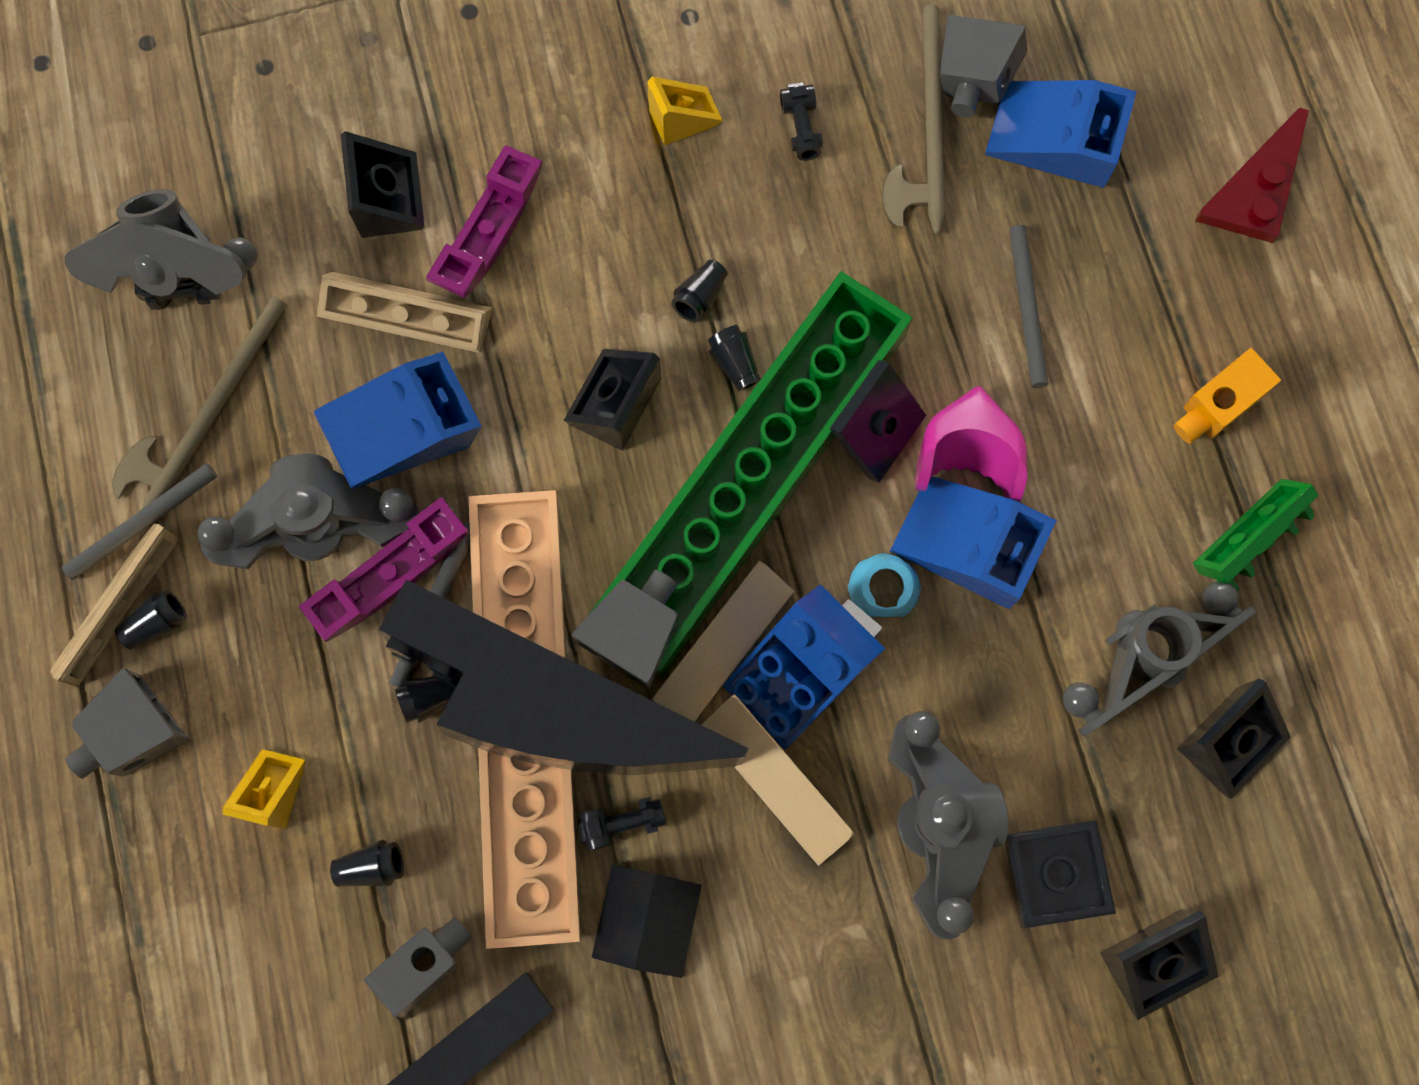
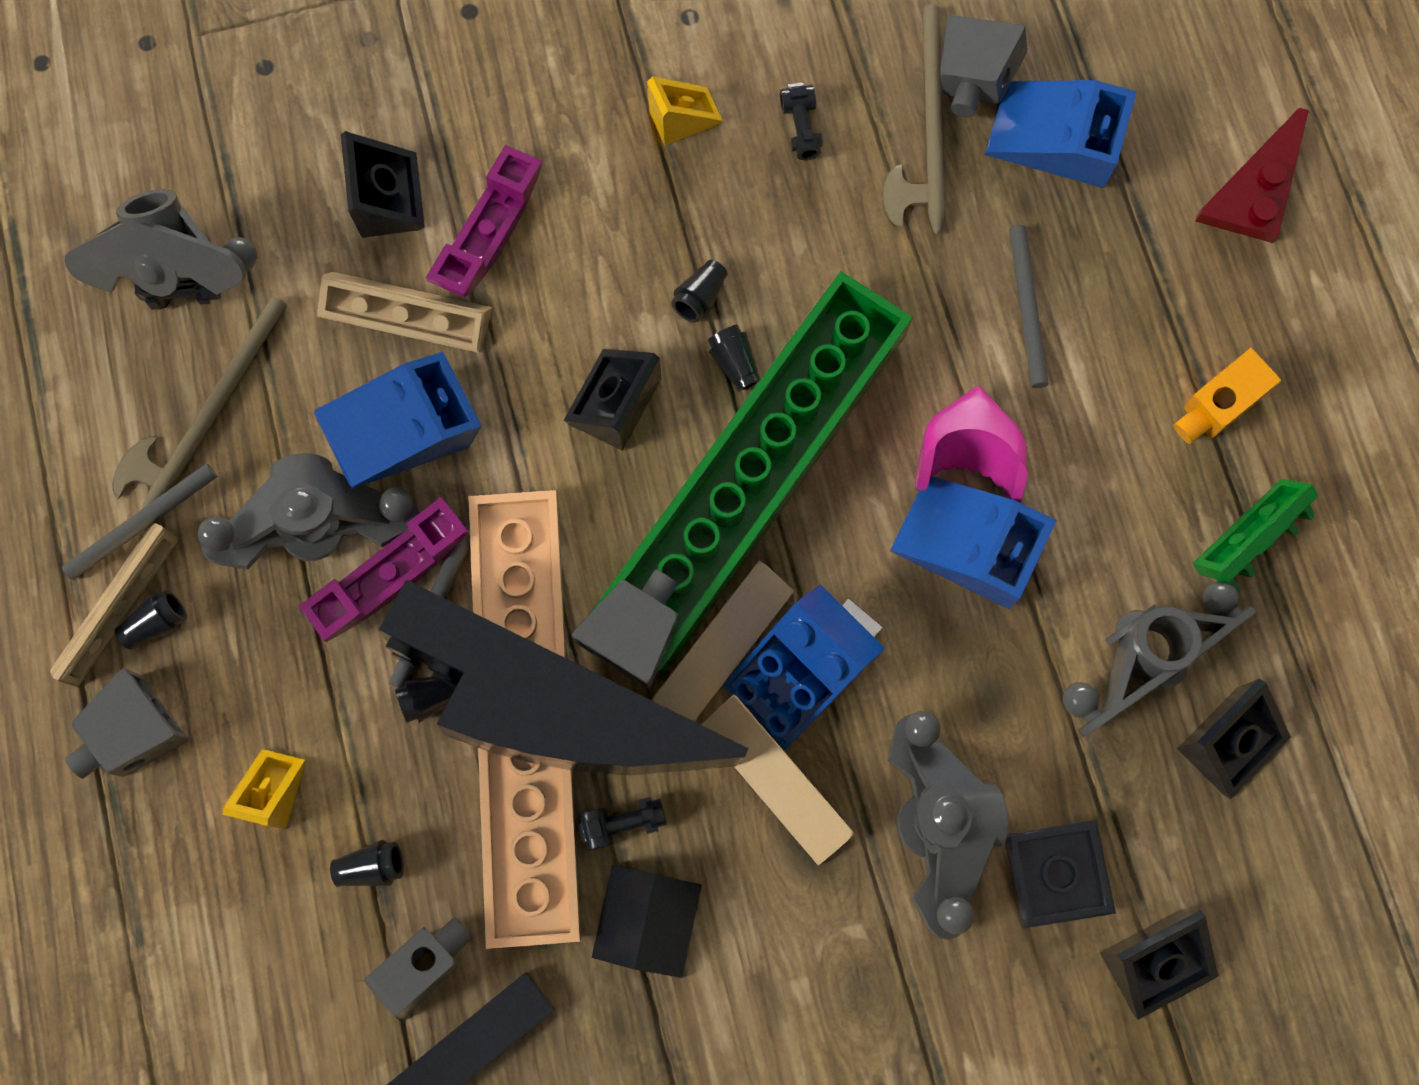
(860, 590): medium azure piece -> none
(878, 421): plate -> none

